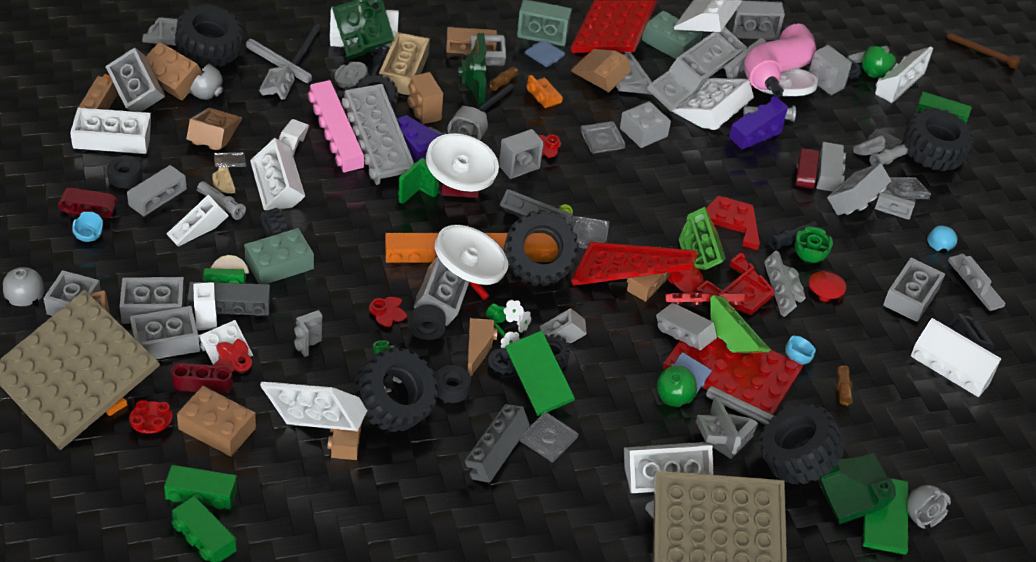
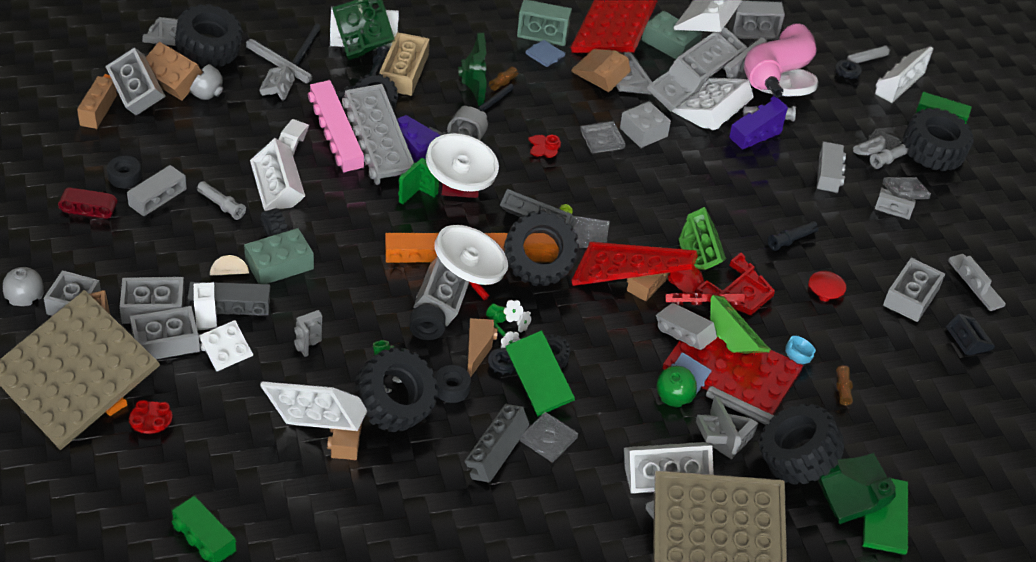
(88, 226): medium azure hair -> none
(111, 130): white slope -> none
(194, 376): dark red beam -> none
(198, 221): white slope -> none
(207, 486): green brick -> none
(212, 128): medium nougat slope -> none
(216, 421): medium nougat brick -> none
(222, 180): tan plate -> none
(224, 276): green bracket -> none
(229, 160): clear piece -> none
(231, 354): red plate -> none
(350, 74): light grey tile -> none
(387, 311): red plate -> none
(425, 98): medium nougat brick -> none
(459, 40): medium nougat brick -> none
(492, 58): light grey tile -> none
(520, 154): light grey brick -> none
(543, 92): orange bracket -> none
(567, 325): light grey slope -> none
(735, 216): red wing -> none
(785, 283): light grey bracket -> none
(807, 168): dark red beam -> none
(813, 244): green cylinder -> none
(830, 69): light grey brick -> none
(859, 189): light grey brick -> none
(877, 62): green cylinder -> none
(927, 505): light grey cylinder -> none
(942, 237): medium azure hair -> none
(955, 357): white slope -> none
(1012, 61): reddish brown piece -> none

